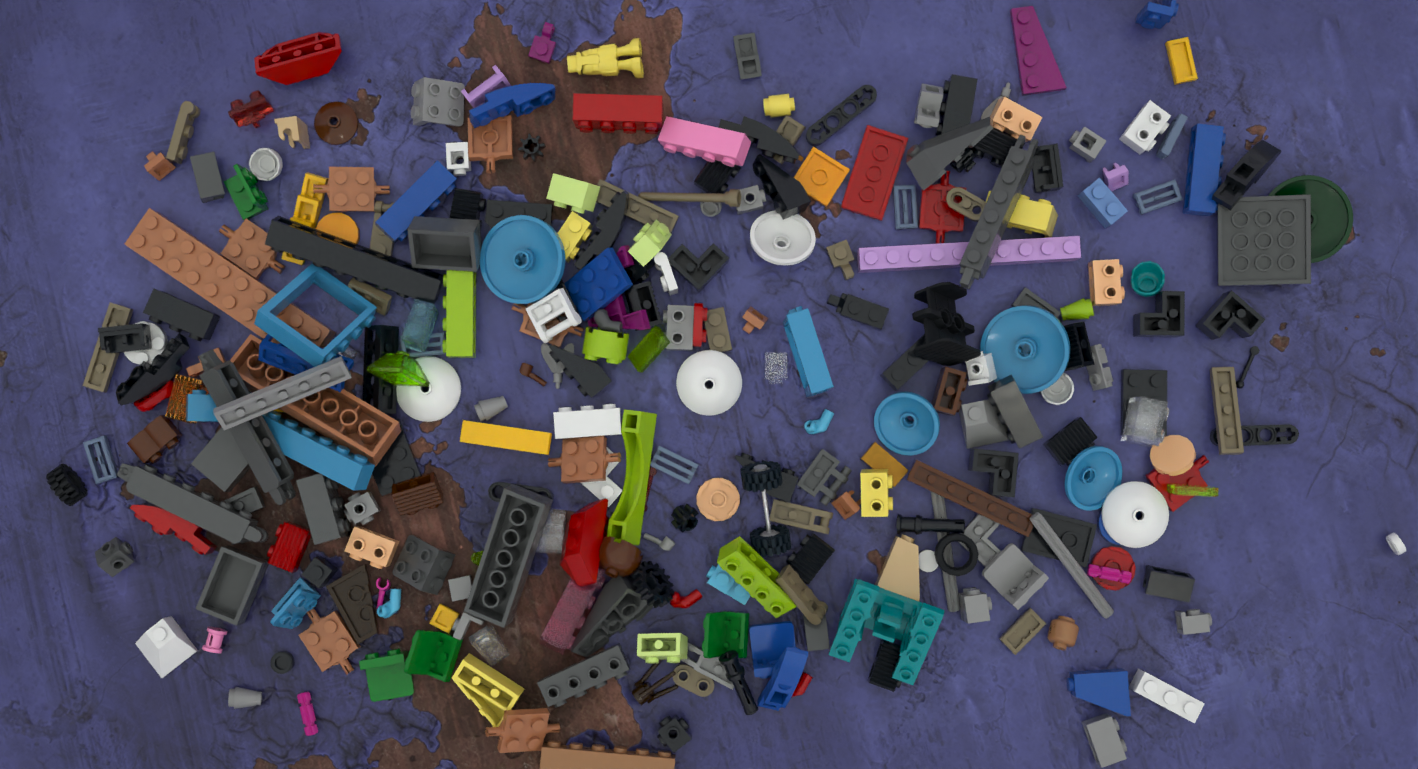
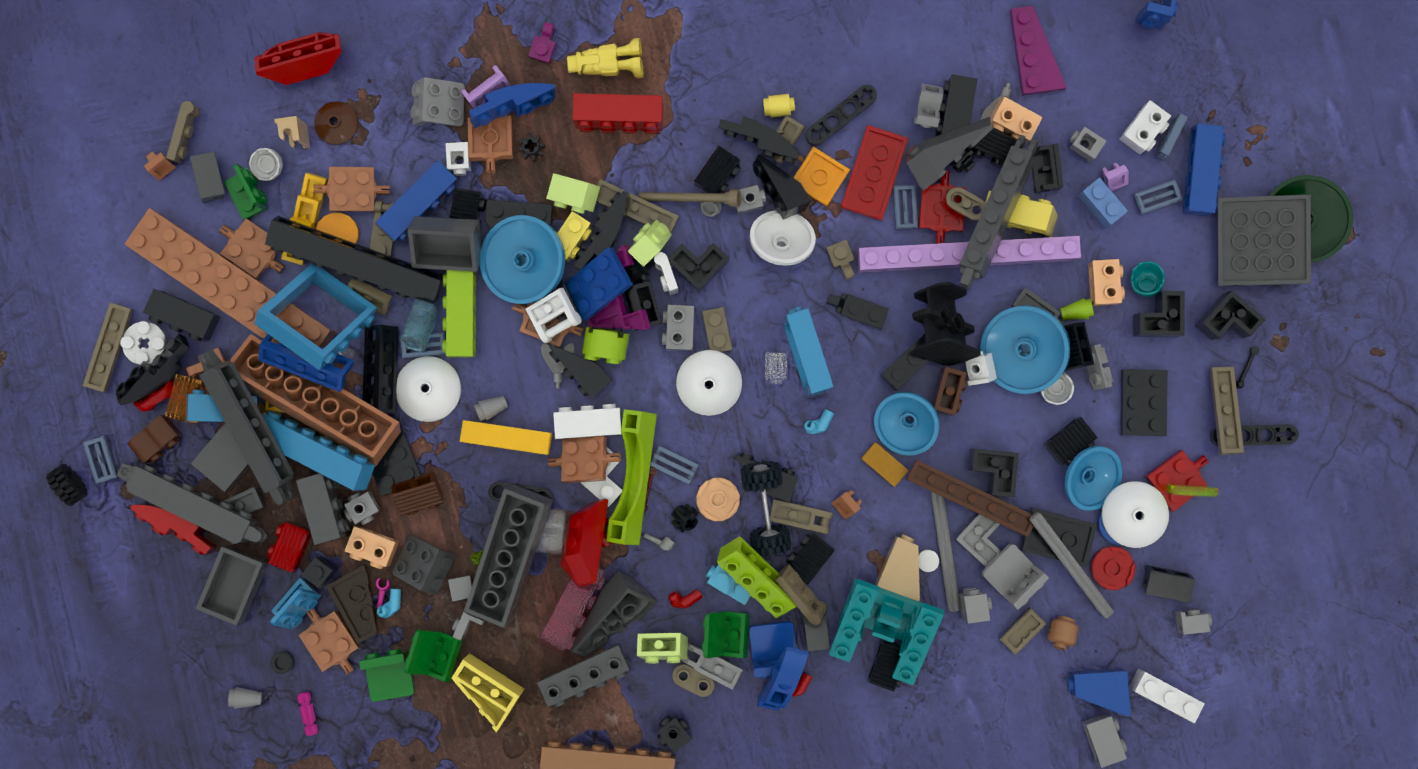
(114, 556): dark grey brick -> none
(125, 338): black hinge -> none
(166, 646): white slope -> none
(214, 640): bright pink bush -> none
(252, 111): clear red hips -> none
(282, 393): light grey plate -> none
(399, 370): clear neon green slope -> none
(444, 618): yellow tile -> none
(489, 645): clear slope -> none
(522, 730): nougat plate -> none
(526, 370): reddish brown hand -> none
(604, 323): dark grey arm -> none
(619, 558): reddish brown cylinder -> none
(645, 692): dark brown plant -> none
(648, 349): clear neon green tile -> none
(652, 584): black gear -> none
(699, 334): red plate -> none
(704, 141): bright pink brick -> none
(736, 673): black pin -> none
(747, 56): dark grey slope -> none
(753, 319): nougat tile -> none
(819, 472): dark grey plate -> none
(875, 493): light yellow brick -> none
(919, 524): black pin -> none
(956, 571): black tyre -> none
(981, 424): light grey slope -> none
(1014, 412): black brick -> none
(1109, 573): dark pink axle -> none
(1145, 421): clear brick -> none
(1173, 455): light nougat tile -> none
(1181, 60): yellow tile -> none
(1245, 173): black slope -> none
(1395, 543): white tile -> none

